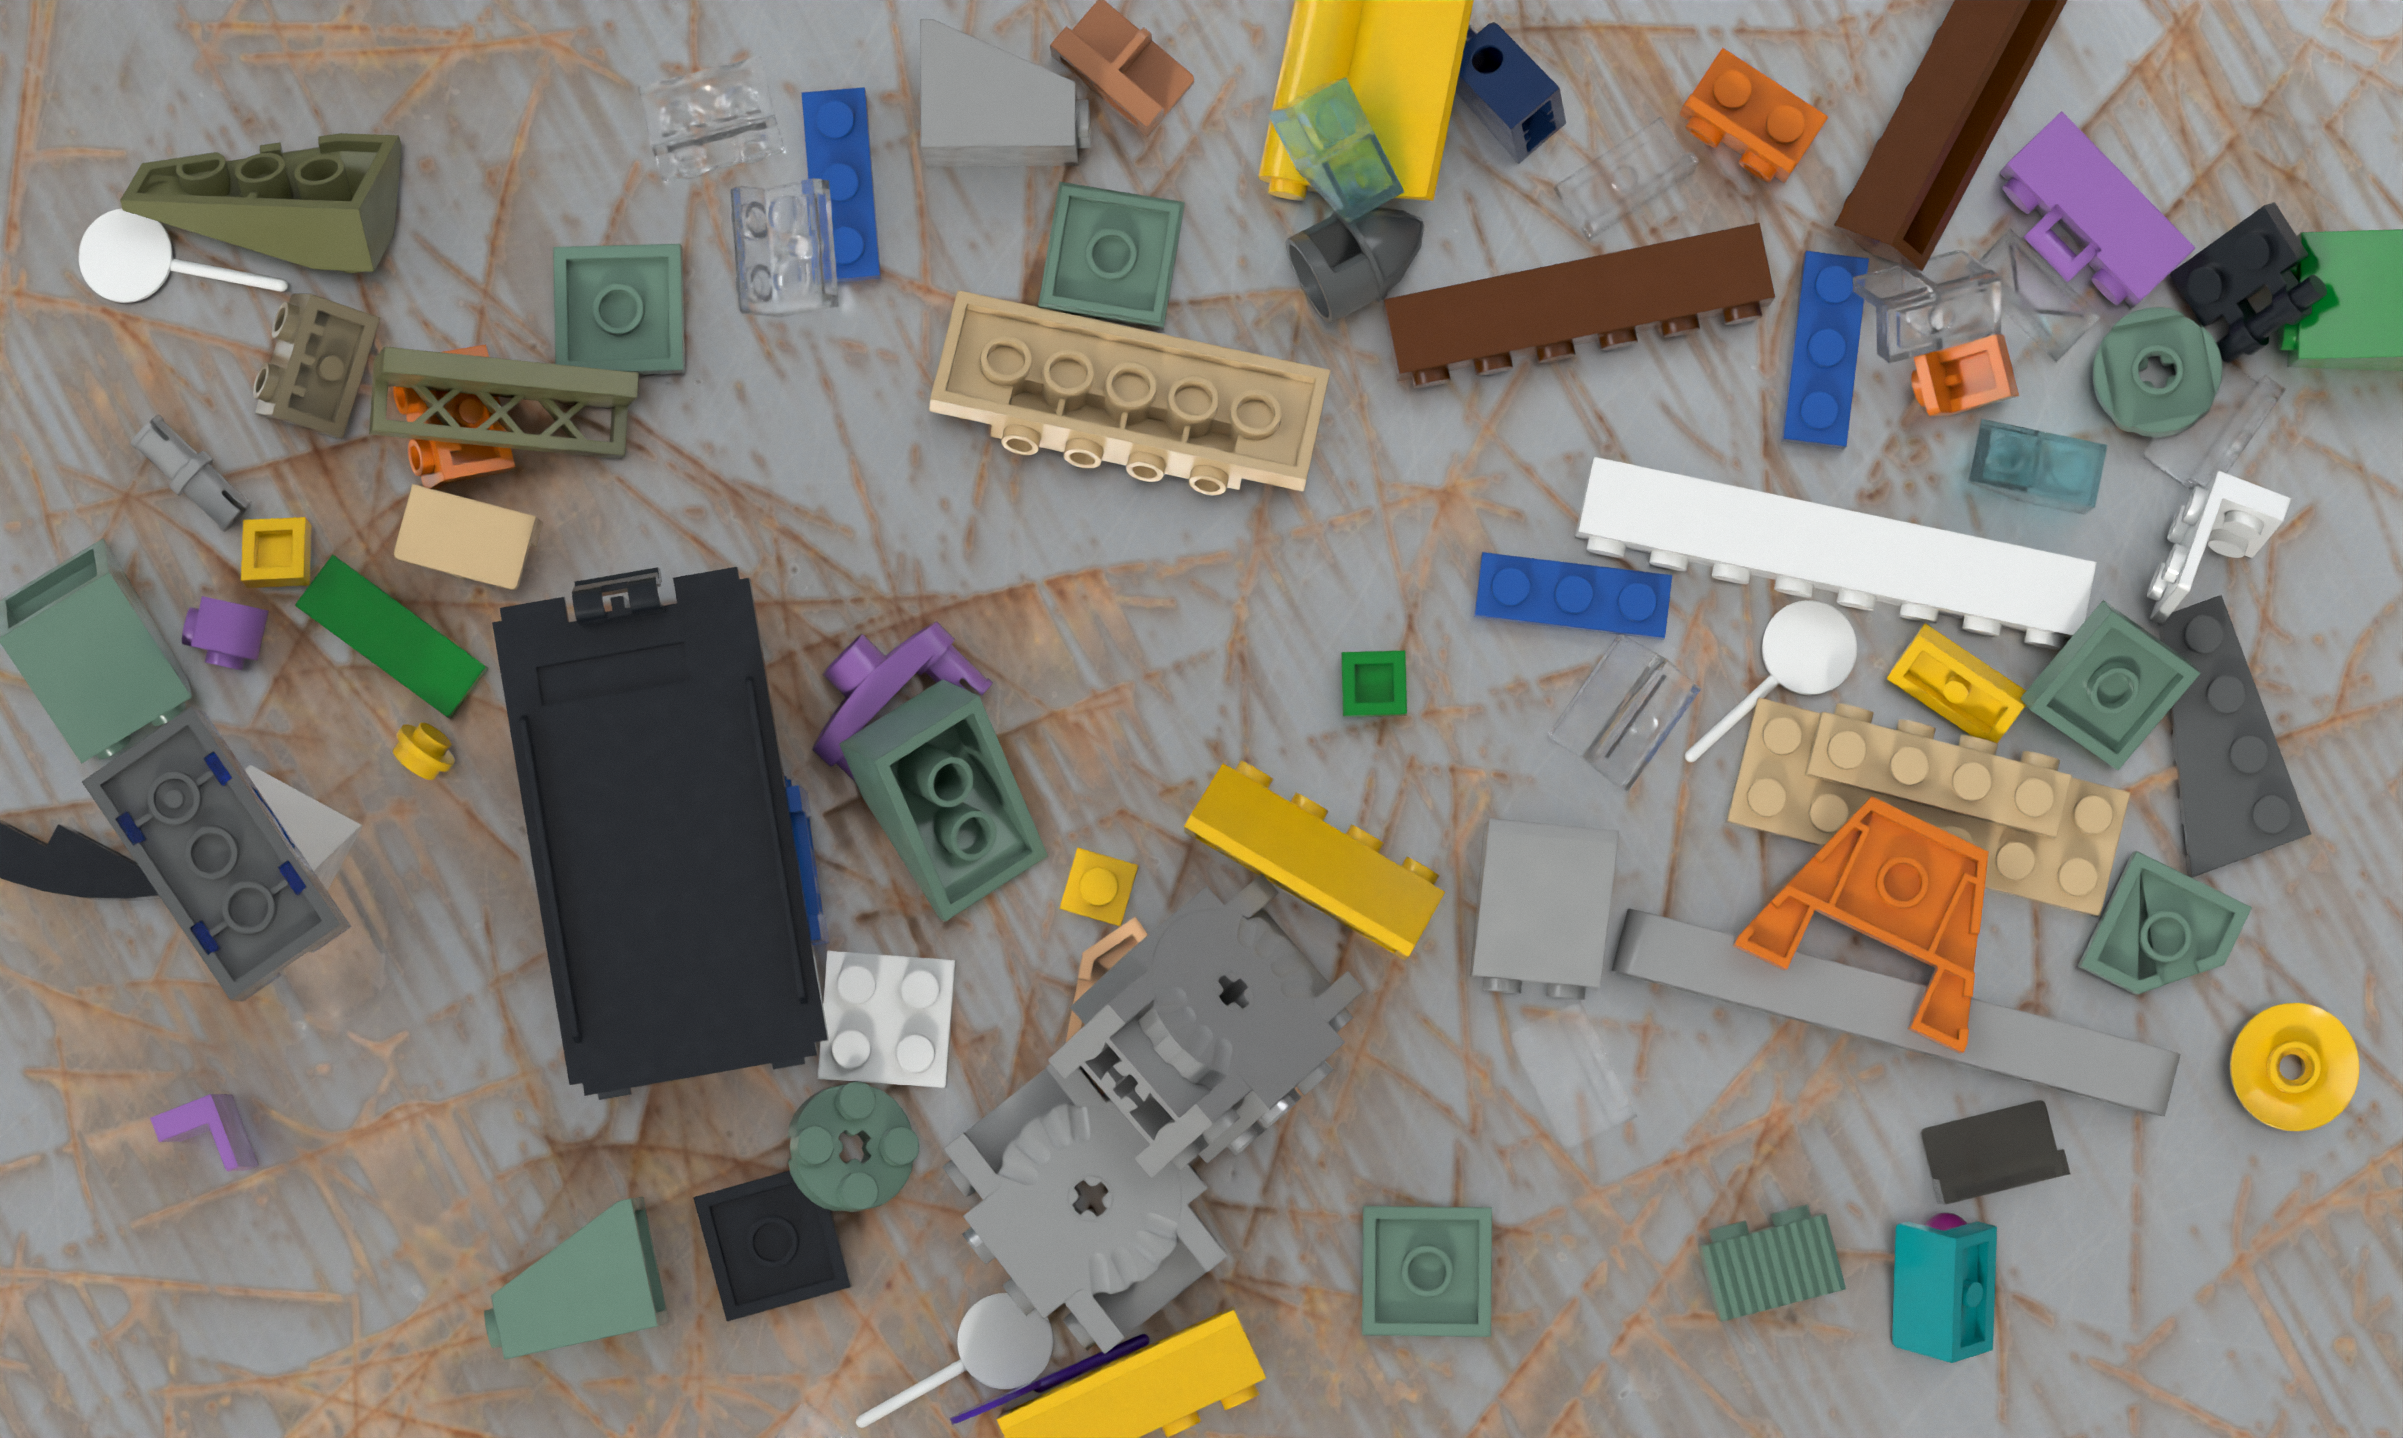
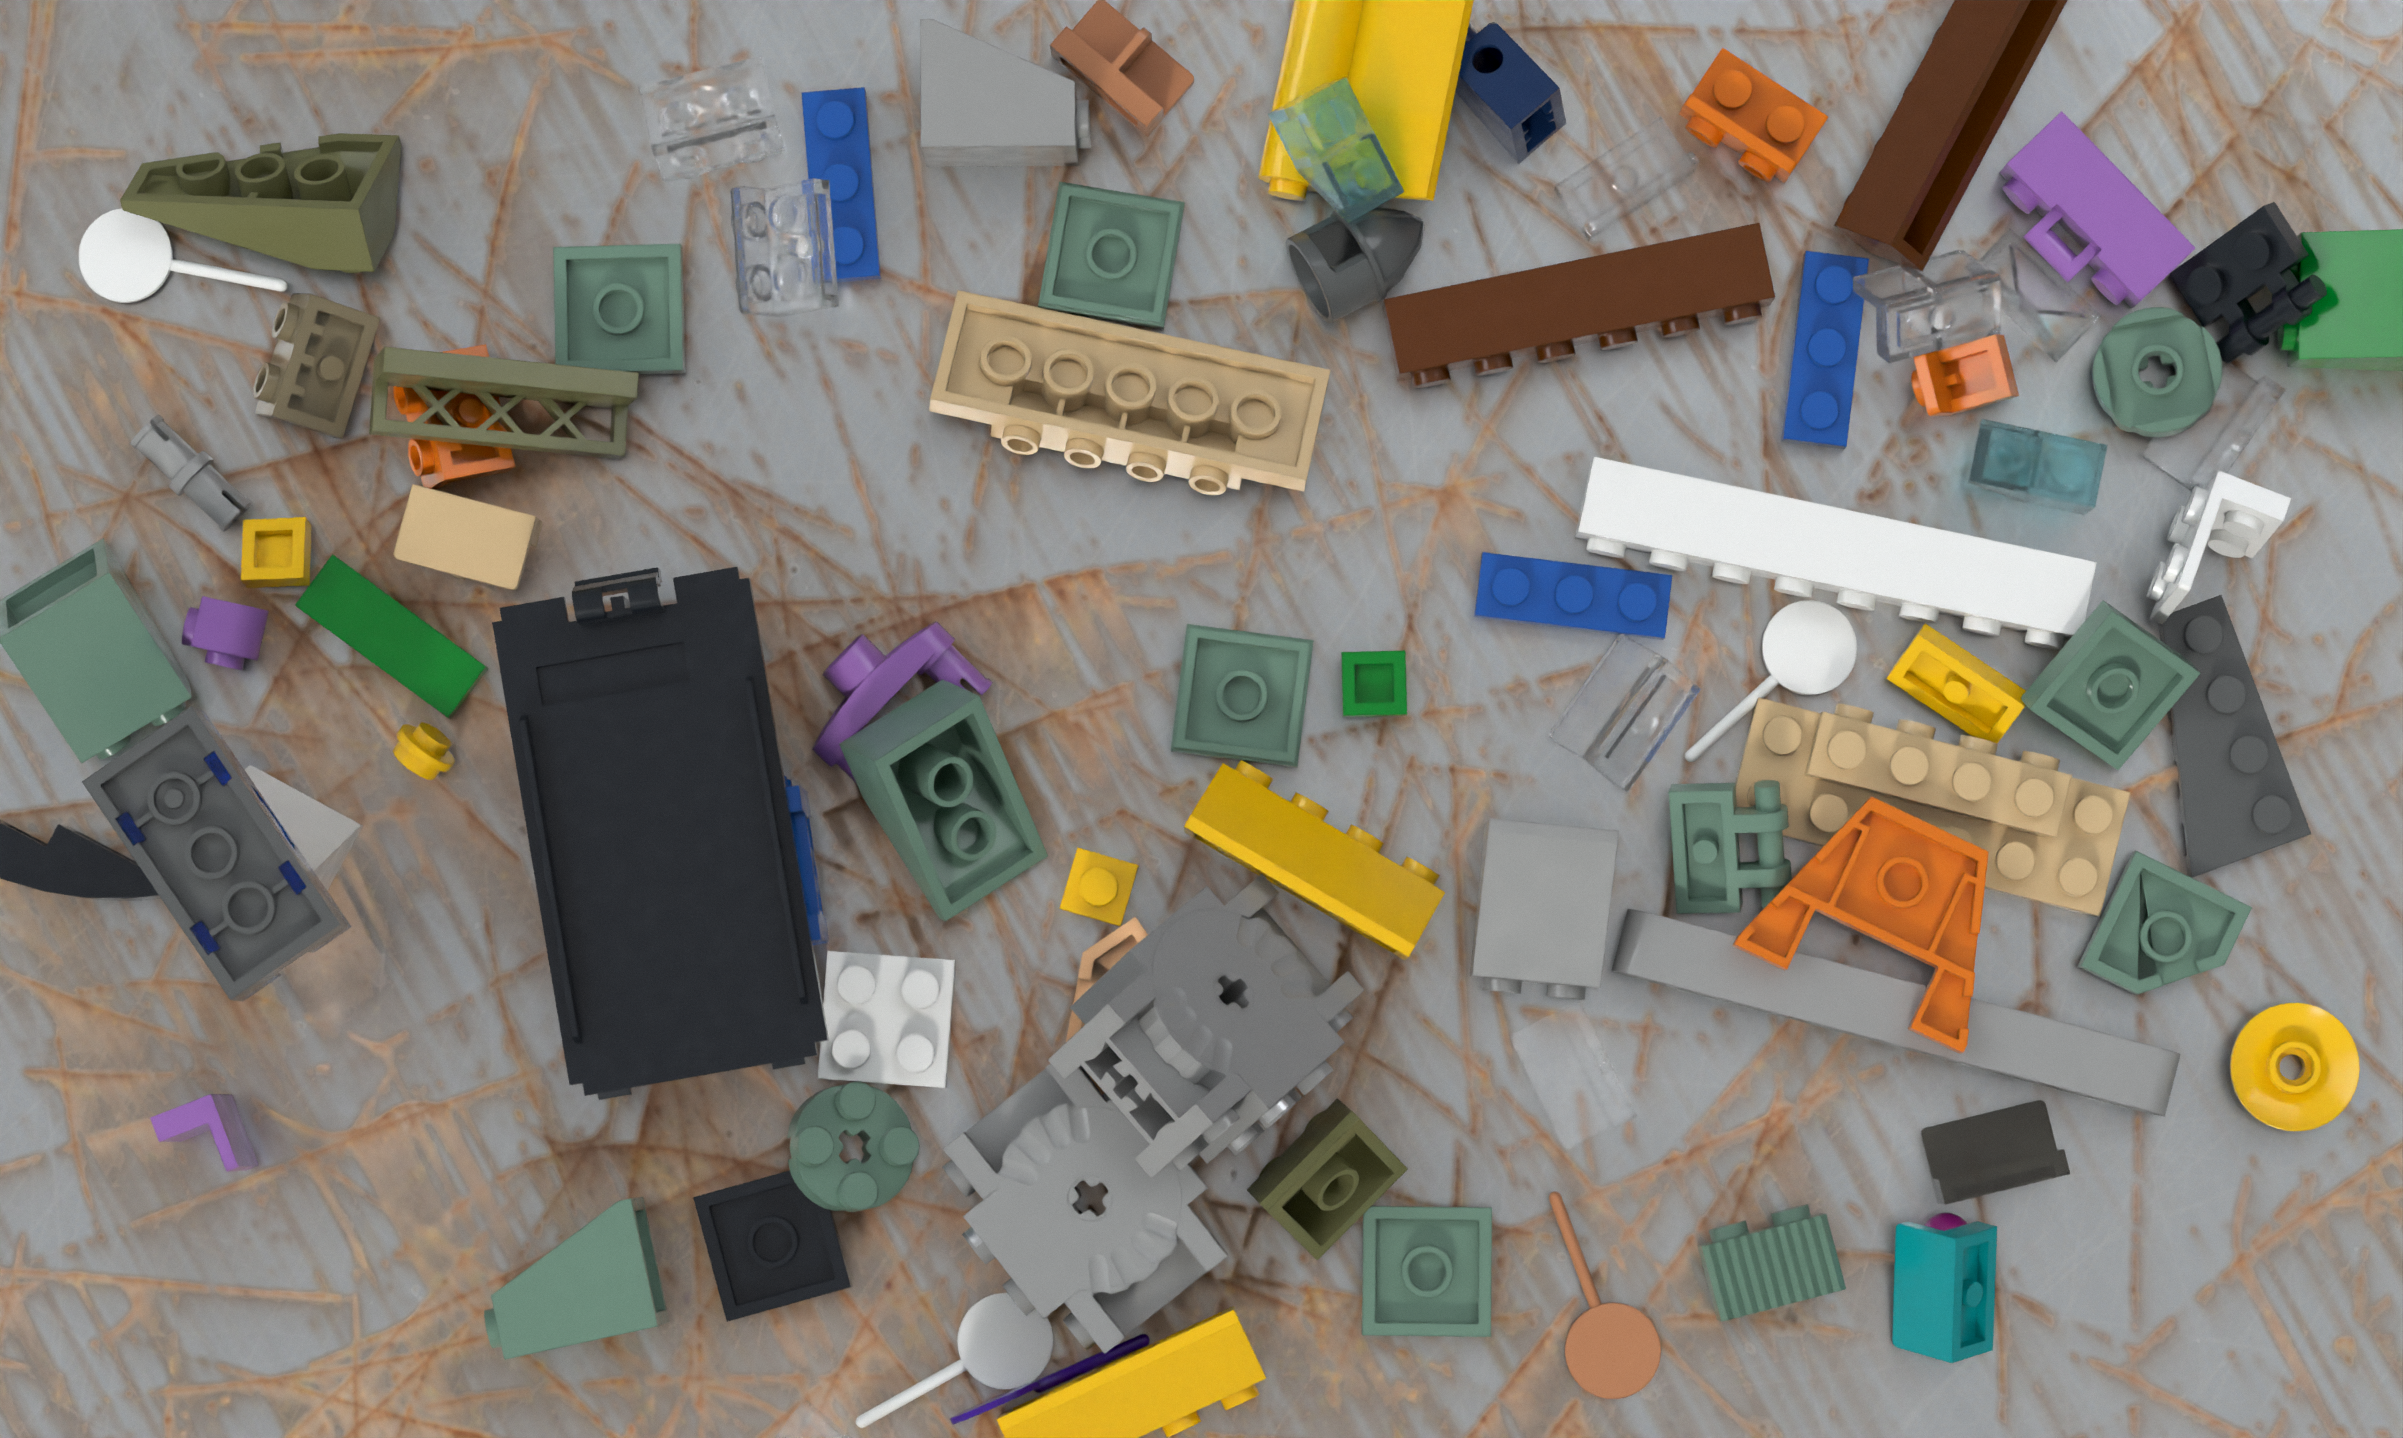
(1242, 695): none -> sand green plate
(1327, 1178): none -> olive slope
(1611, 1345): none -> nougat piece
(1708, 849): none -> sand green plate

